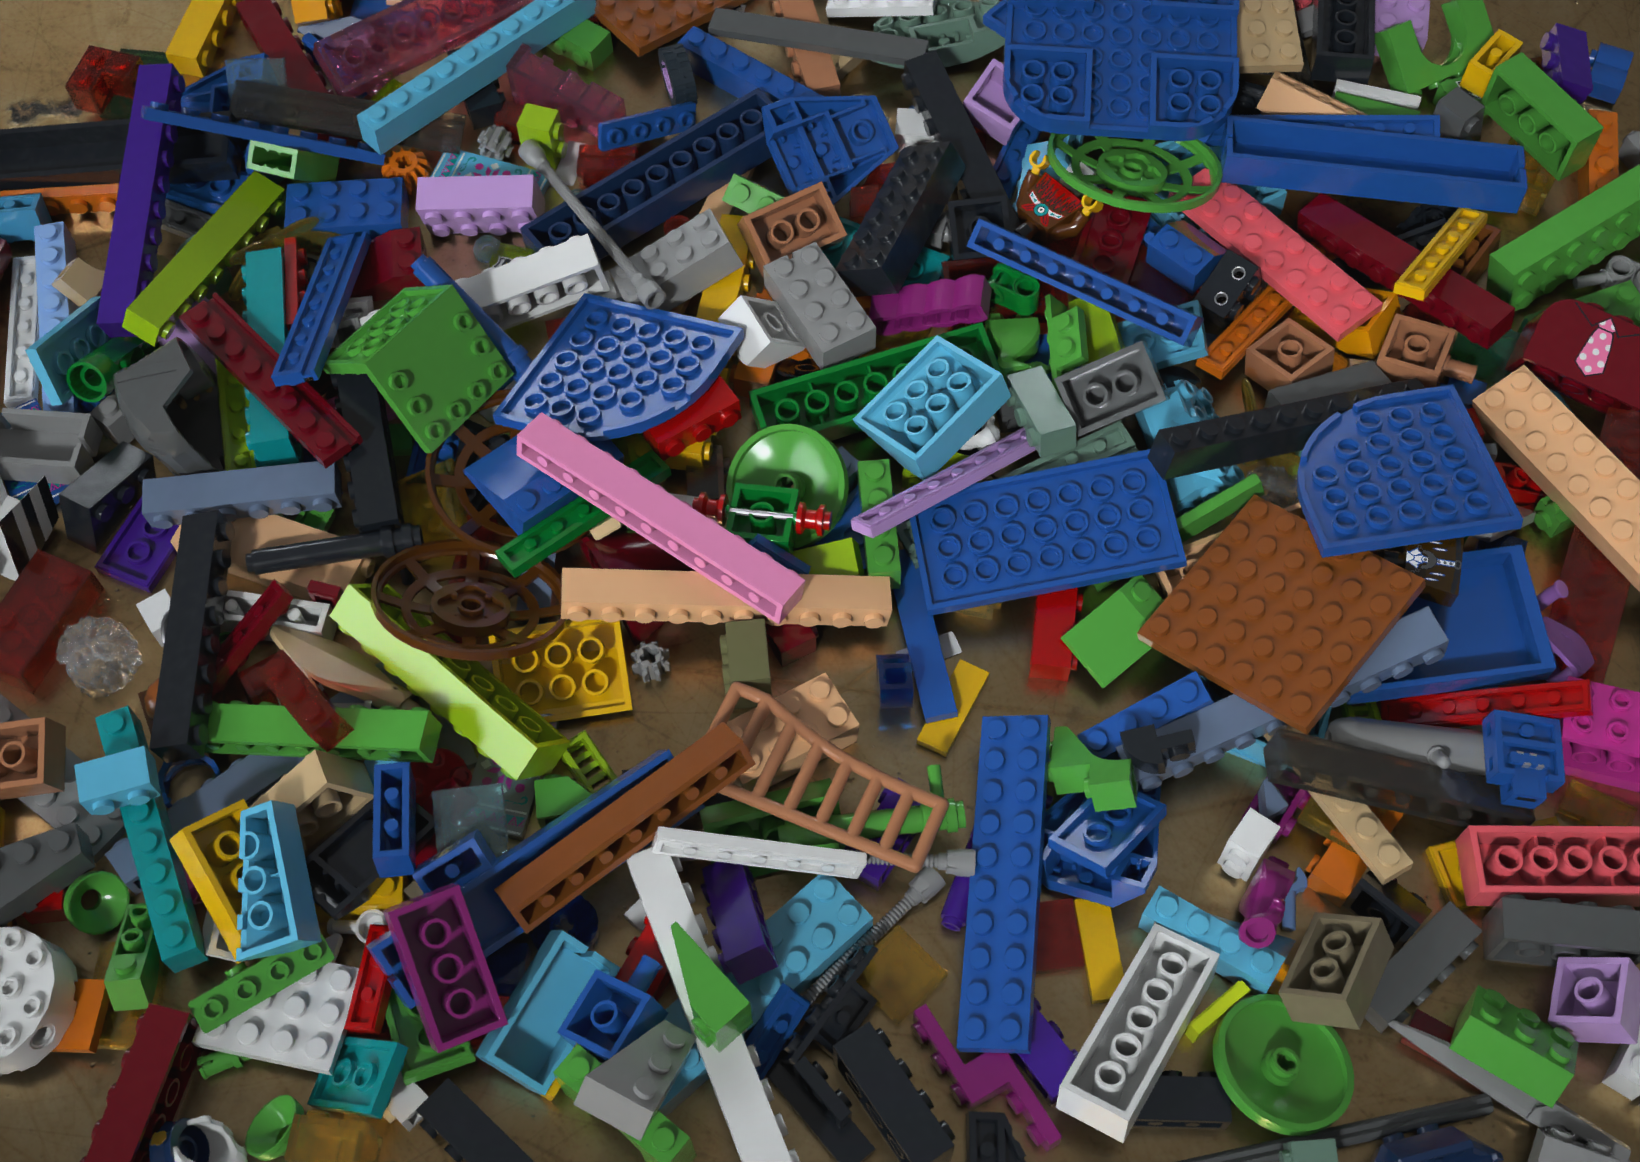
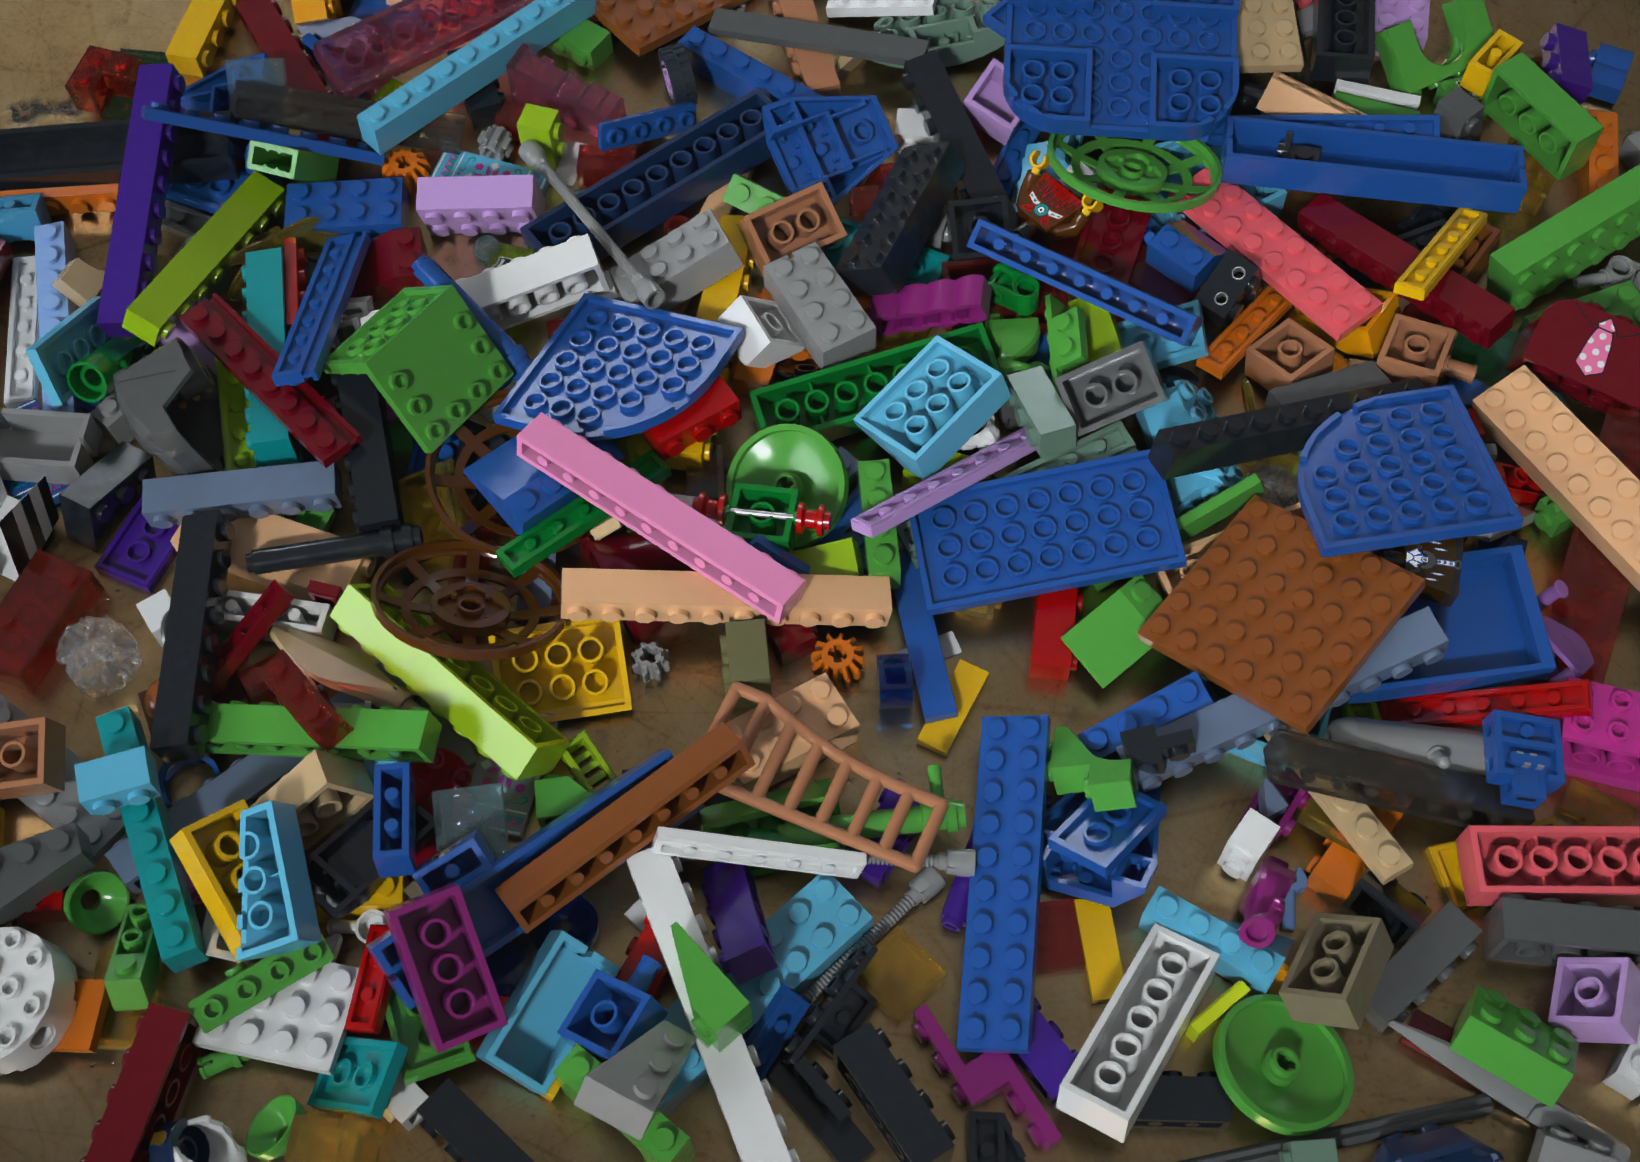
(762, 833): none -> green tile
(850, 655): none -> orange gear
(1290, 151): none -> black bracket

